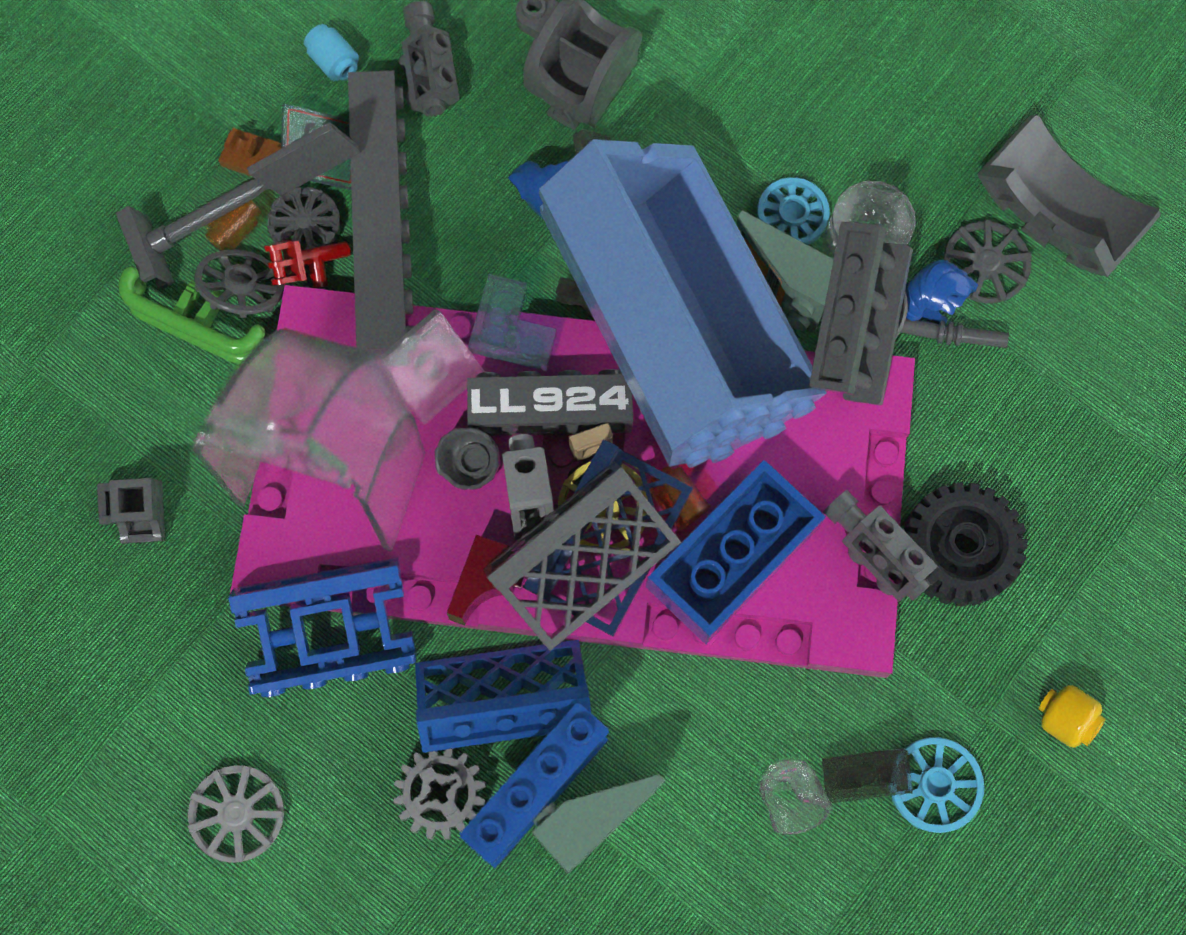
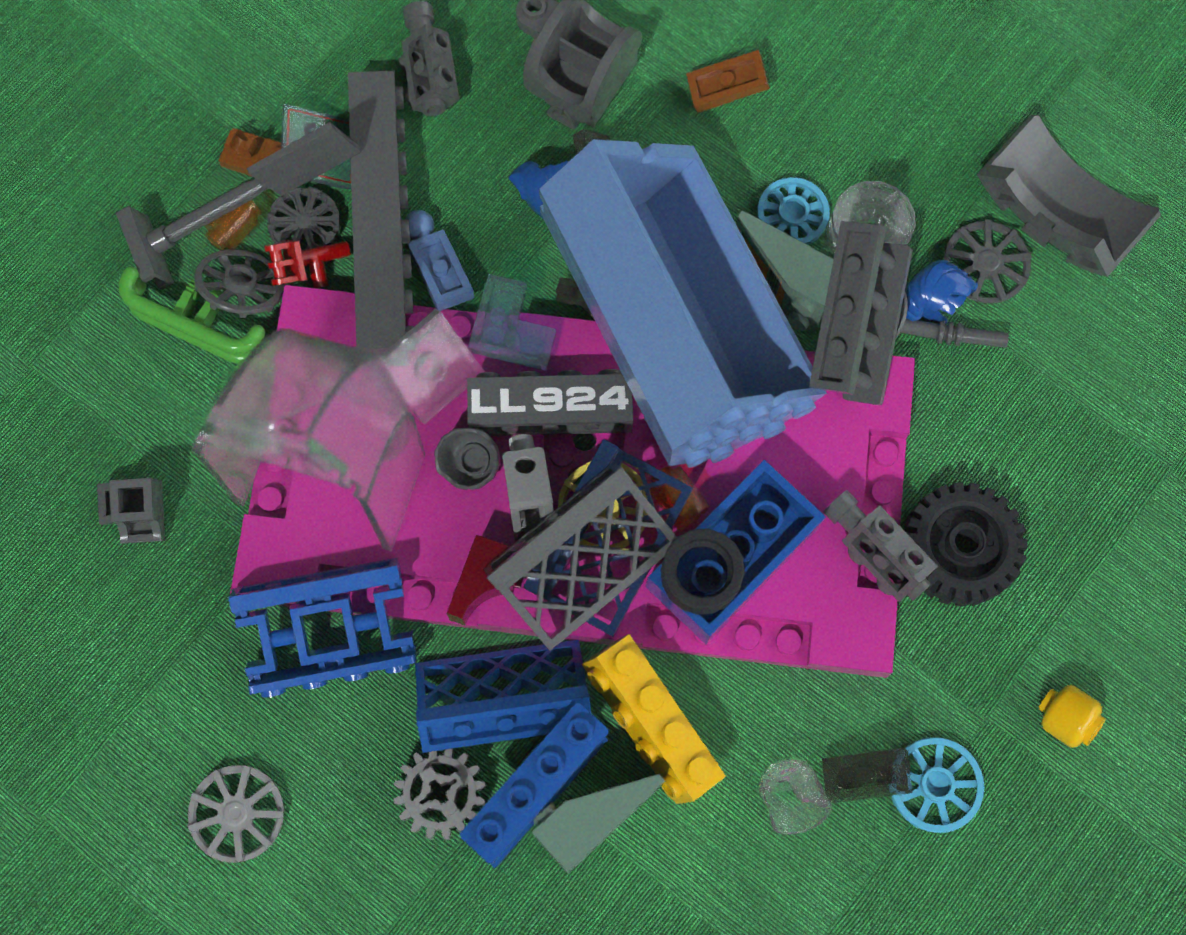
(331, 52): medium azure brick -> none
(437, 262): none -> medium blue plate
(587, 442): tan tile -> none
(653, 720): none -> yellow brick
(712, 540): none -> black tyre
(727, 81): none -> dark orange plate

